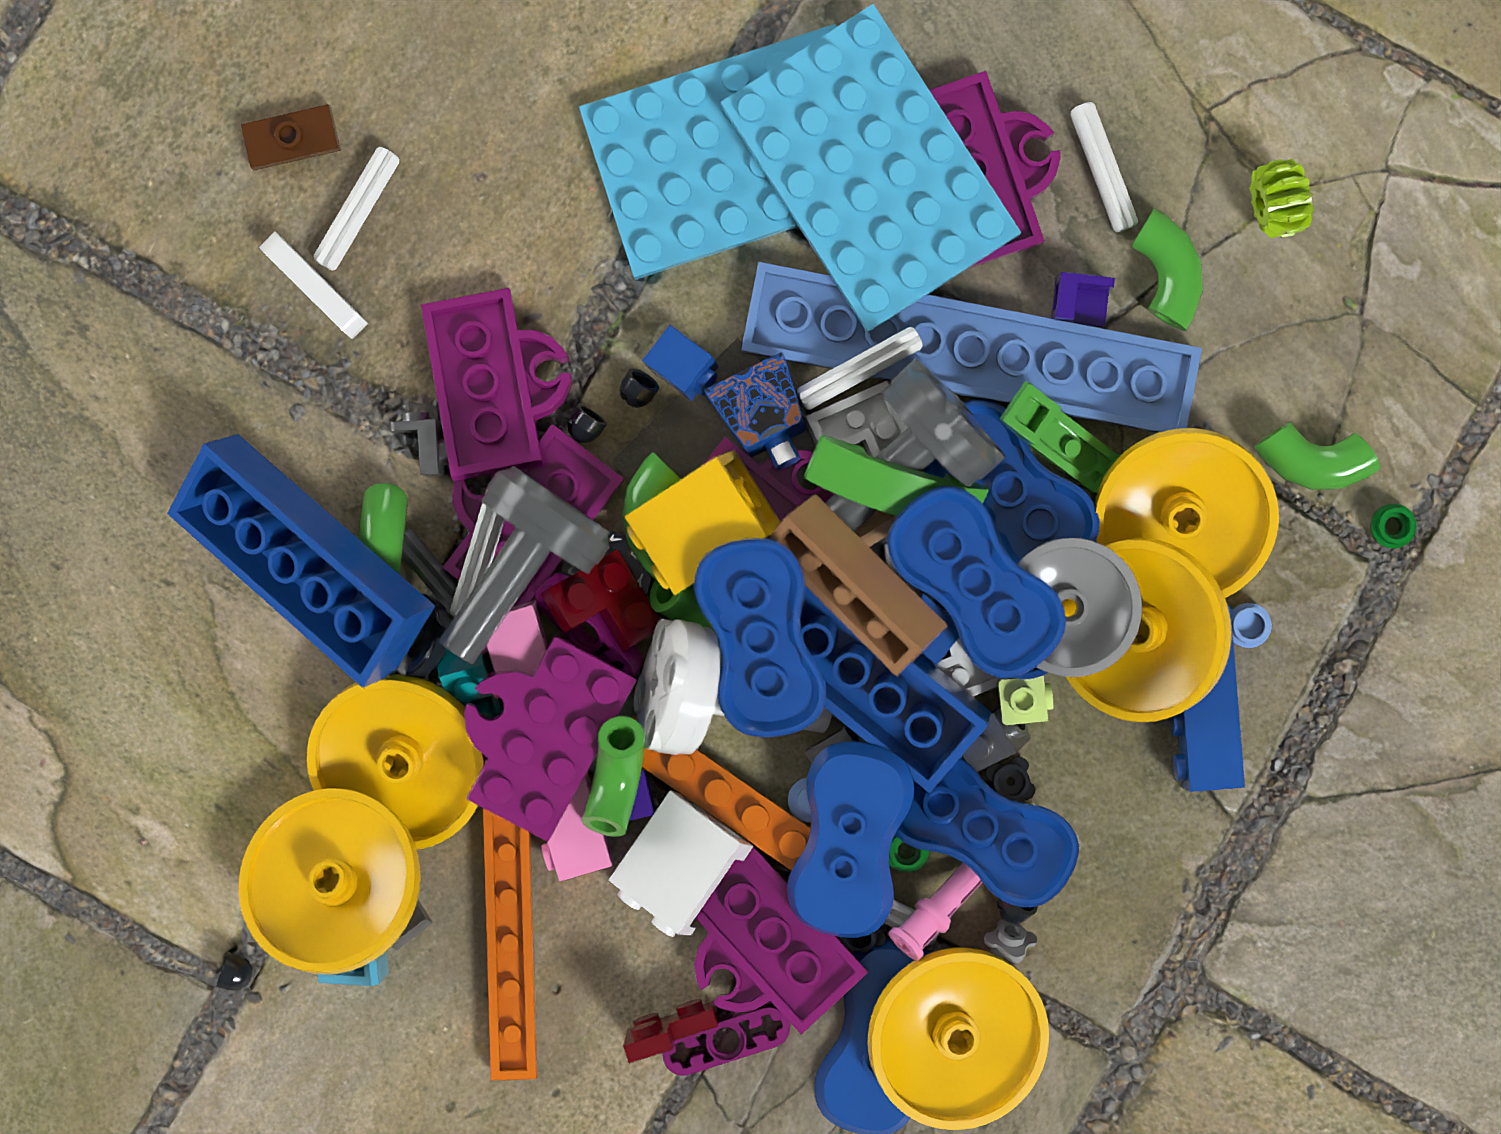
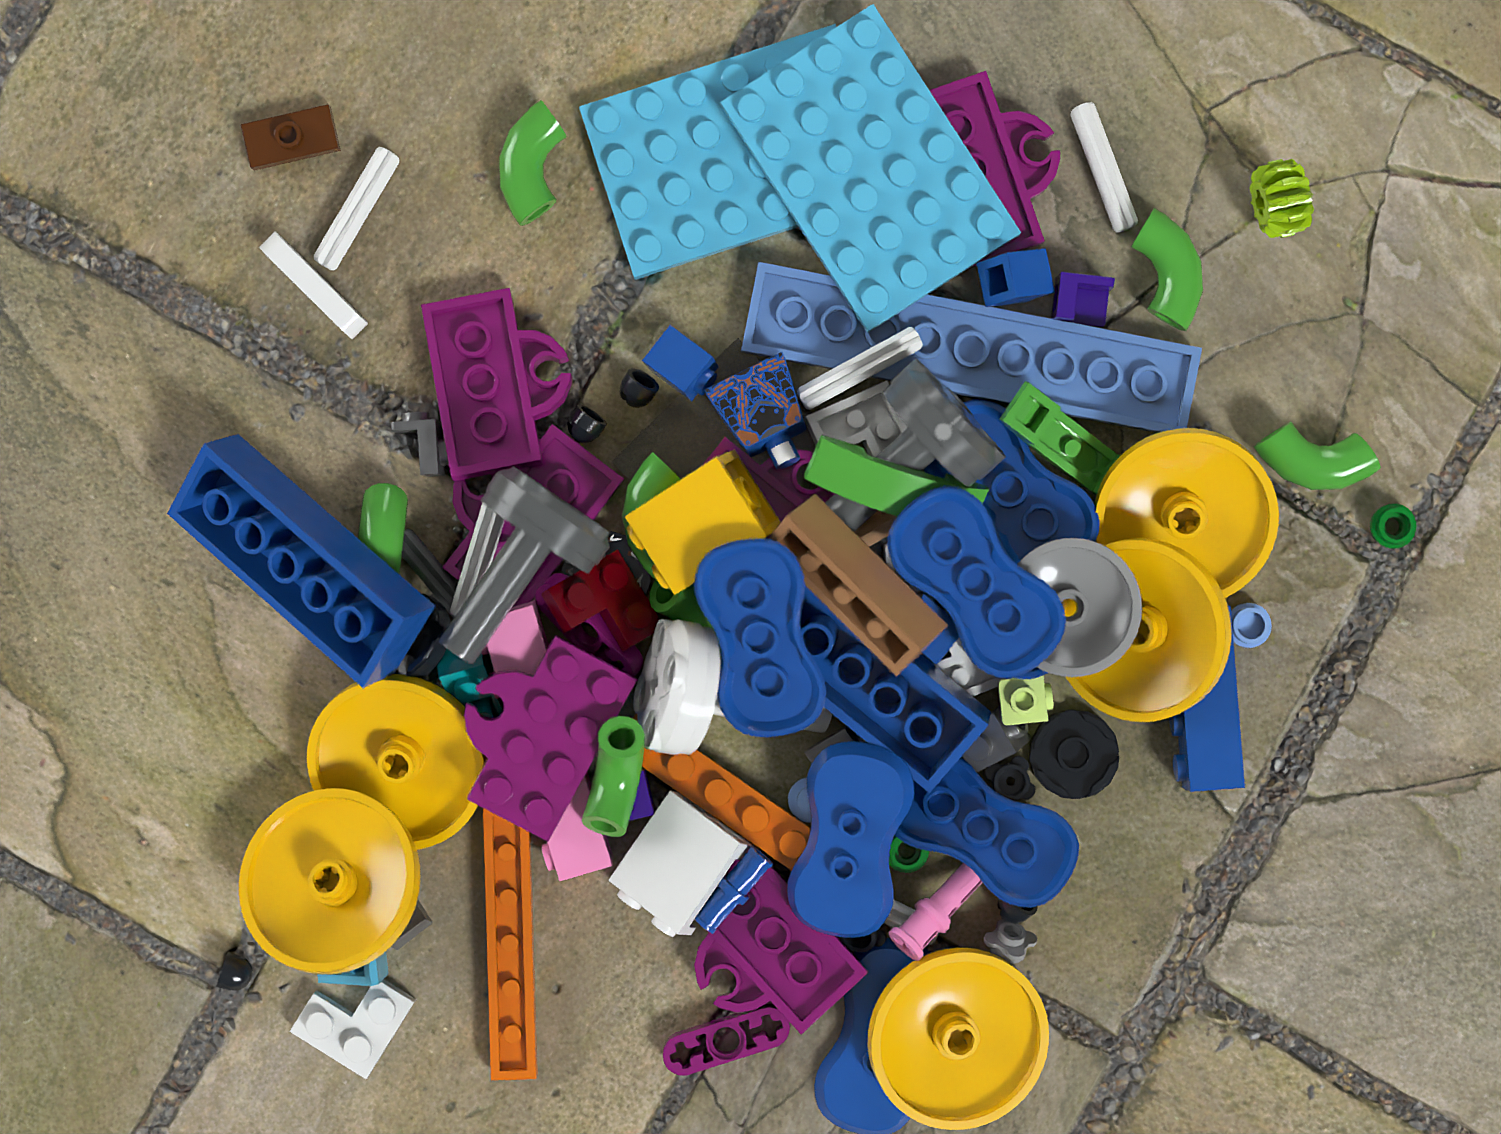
(356, 1037): none -> white plate
(523, 162): none -> bright green cylinder
(657, 1035): dark red plate -> none
(733, 889): none -> blue pin
(1015, 277): none -> blue brick
(1074, 754): none -> black tile

